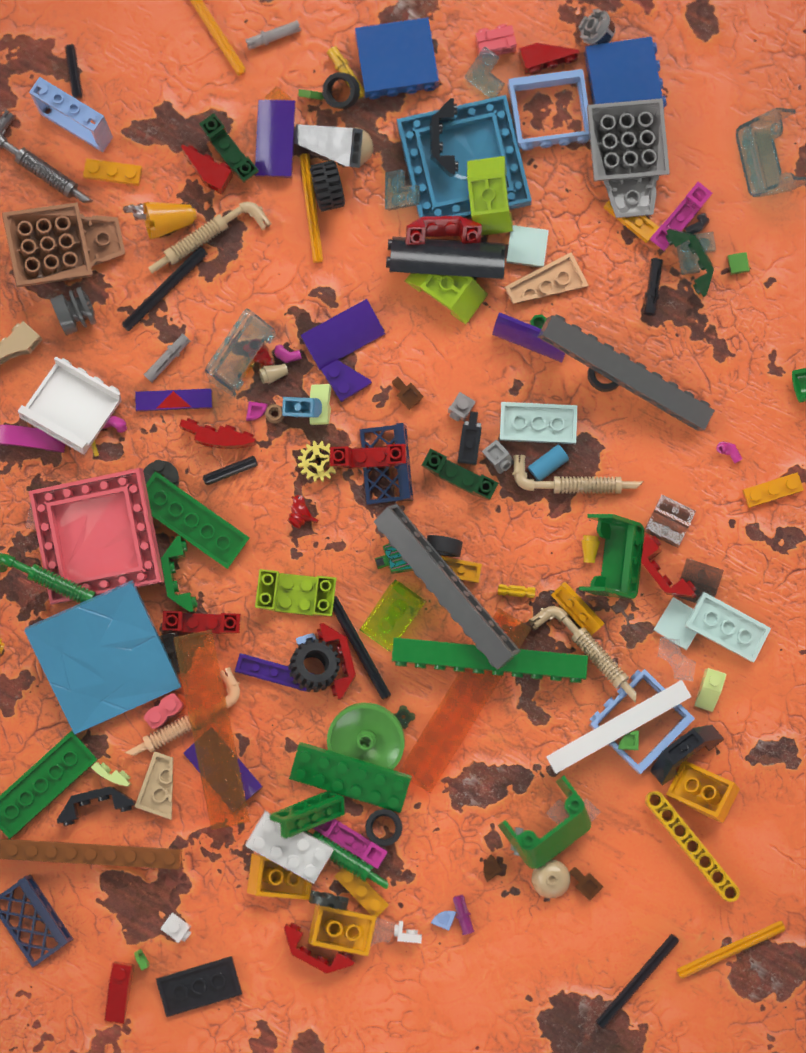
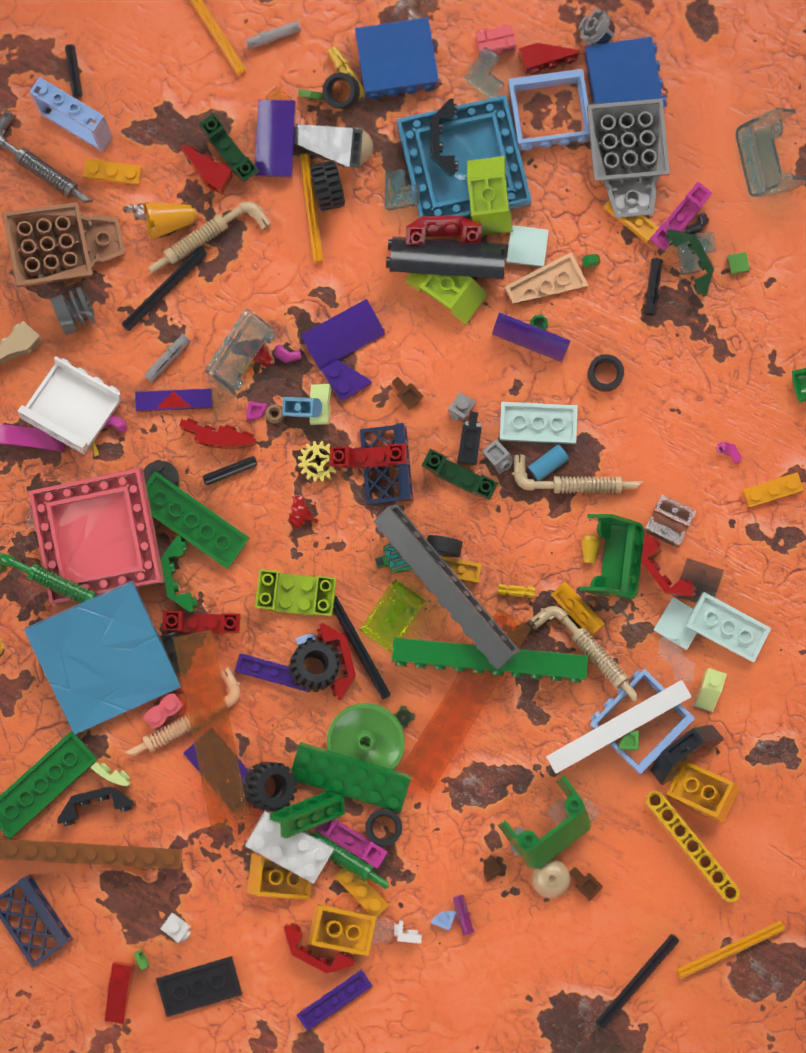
(157, 788): tan wing -> none
(256, 786): none -> black tyre
(272, 373): tan cone -> none
(328, 900): pearl dark grey plate -> none
(334, 1000): none -> dark purple tile
(591, 261): none -> green tile
(626, 373): dark grey brick -> none

